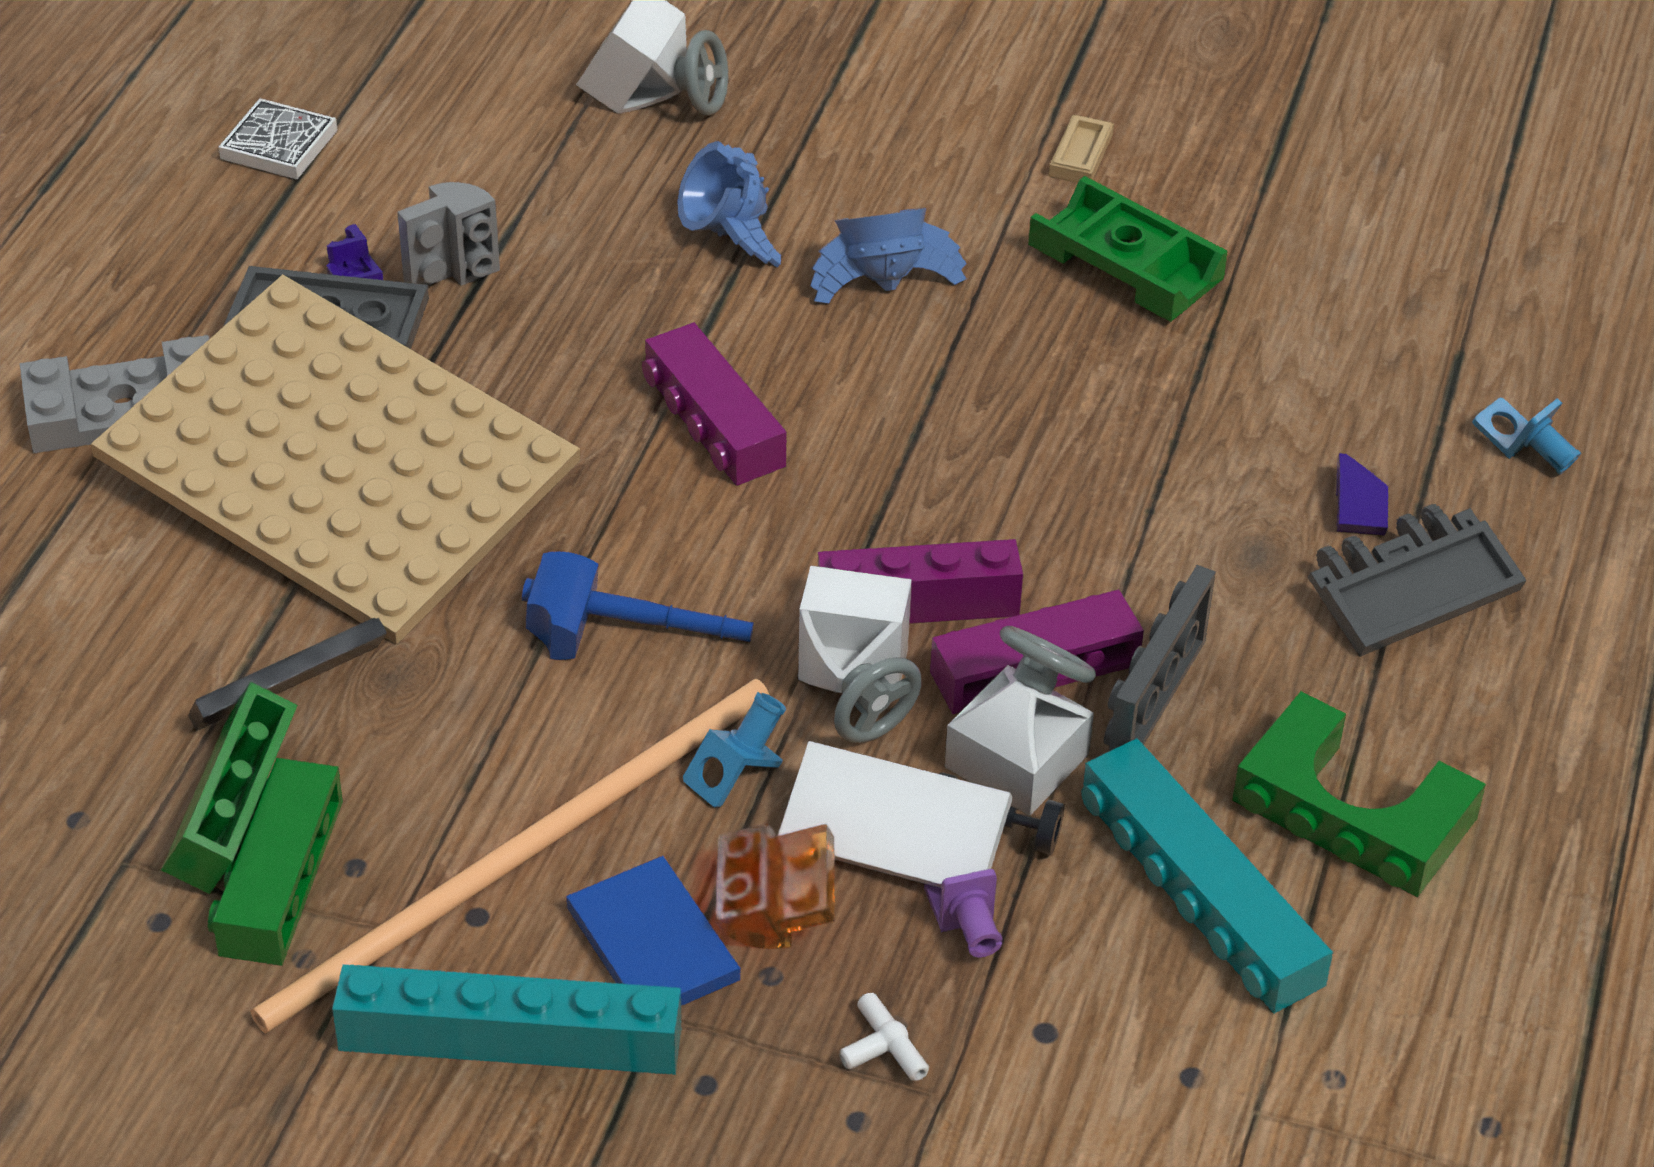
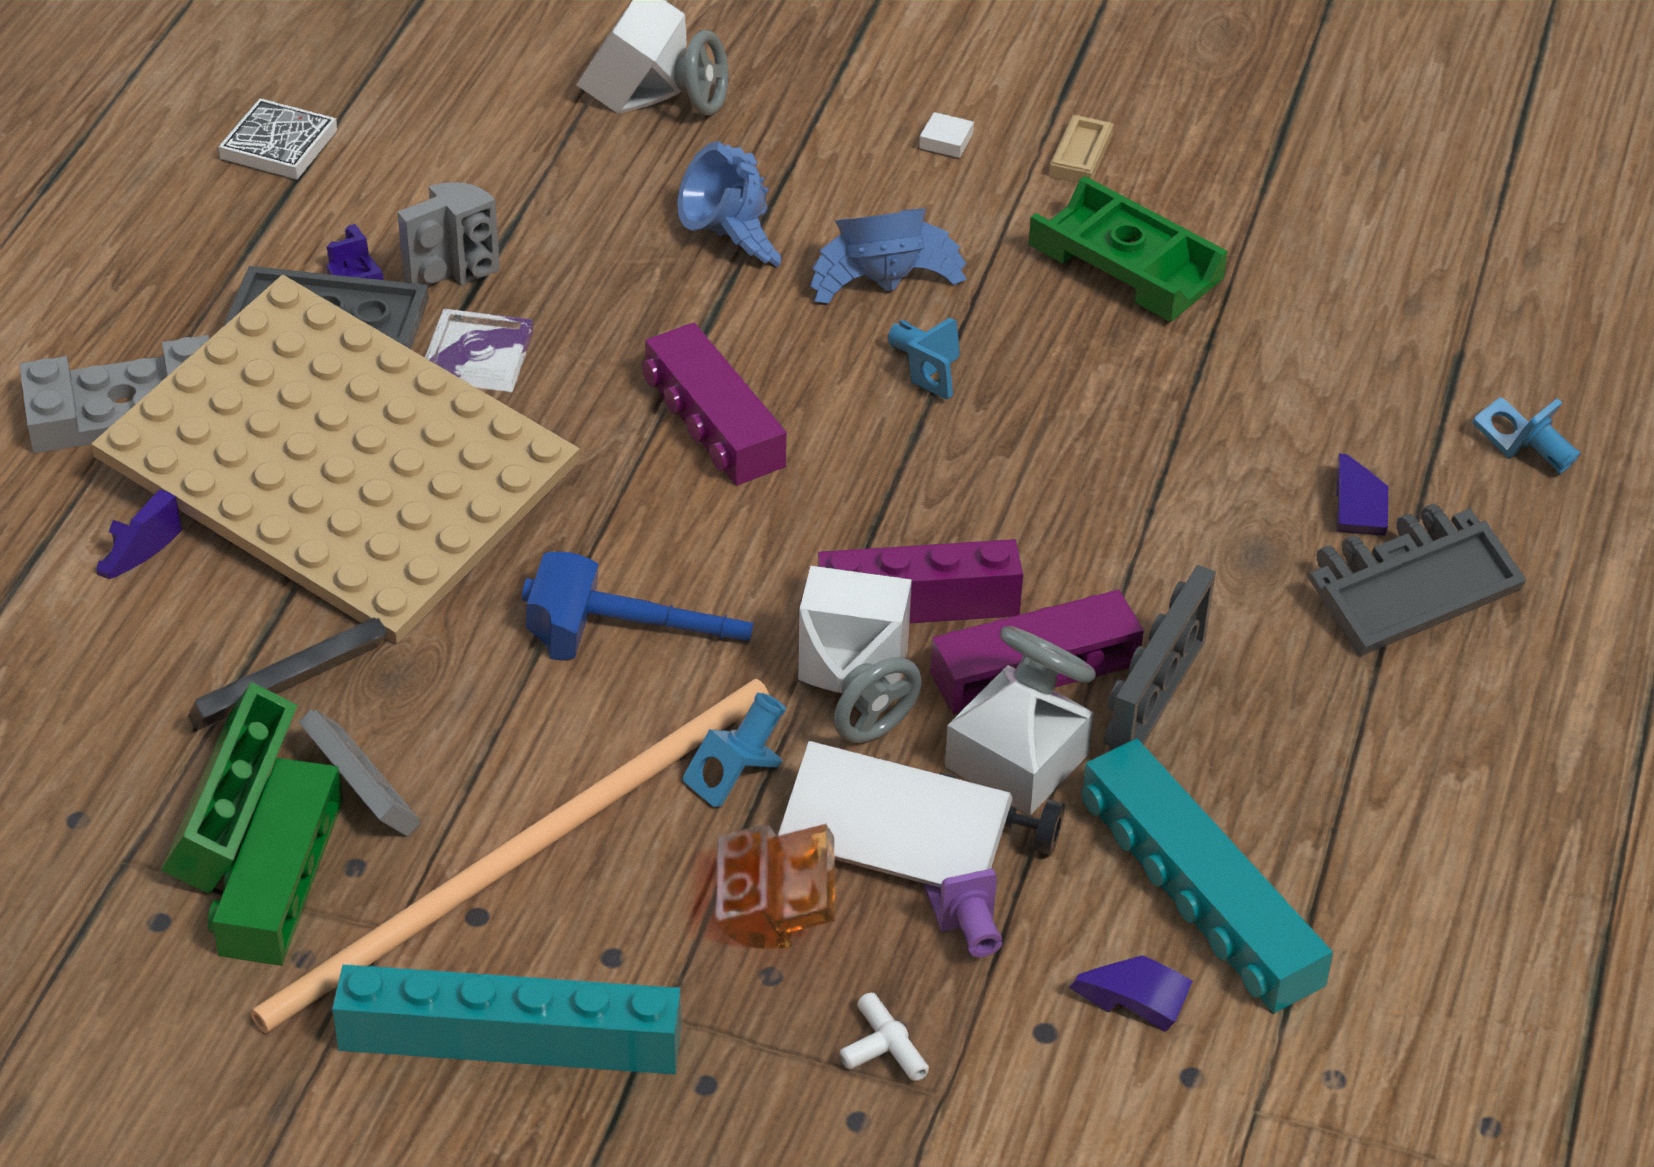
(144, 537): none -> dark purple slope
(360, 772): none -> light grey tile
(481, 347): none -> clear tile
(653, 932): blue tile -> none
(928, 353): none -> dark azure bracket
(946, 135): none -> white tile
(1139, 985): none -> dark purple slope
(1394, 843): green arch -> none

